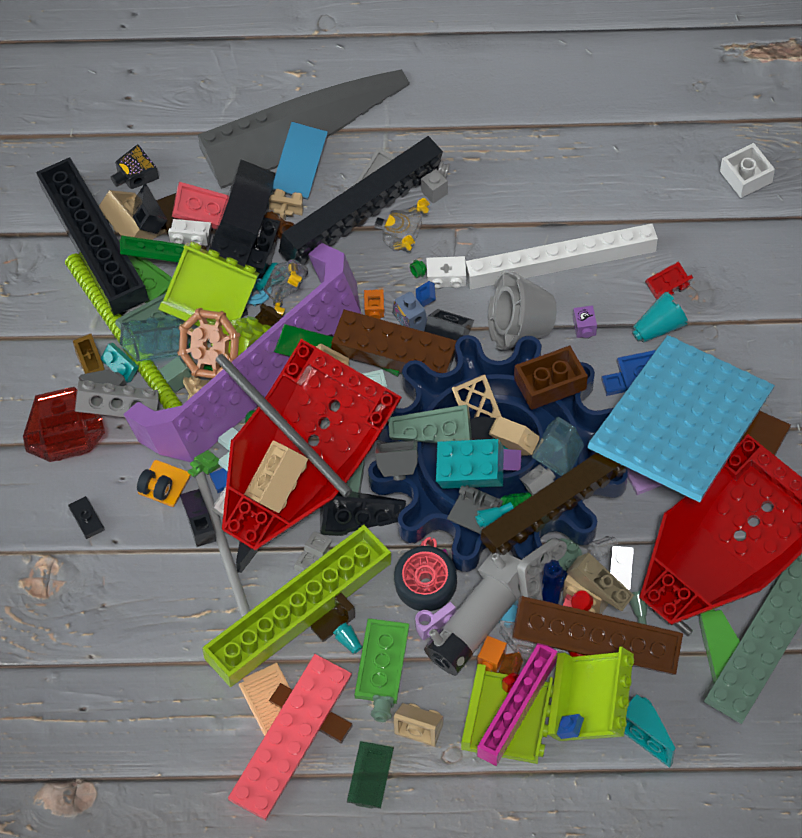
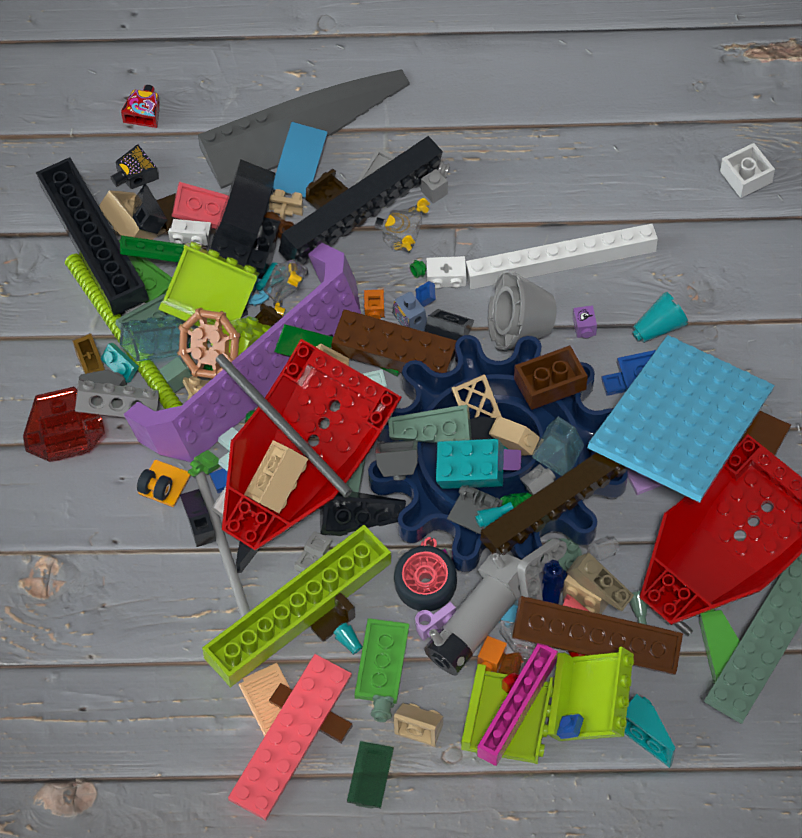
(86, 517): black plate -> none
(142, 108): none -> red torso
(324, 189): none -> dark brown bracket
(582, 600): red tile -> none
(622, 564): brick -> none
(669, 280): red bracket -> none

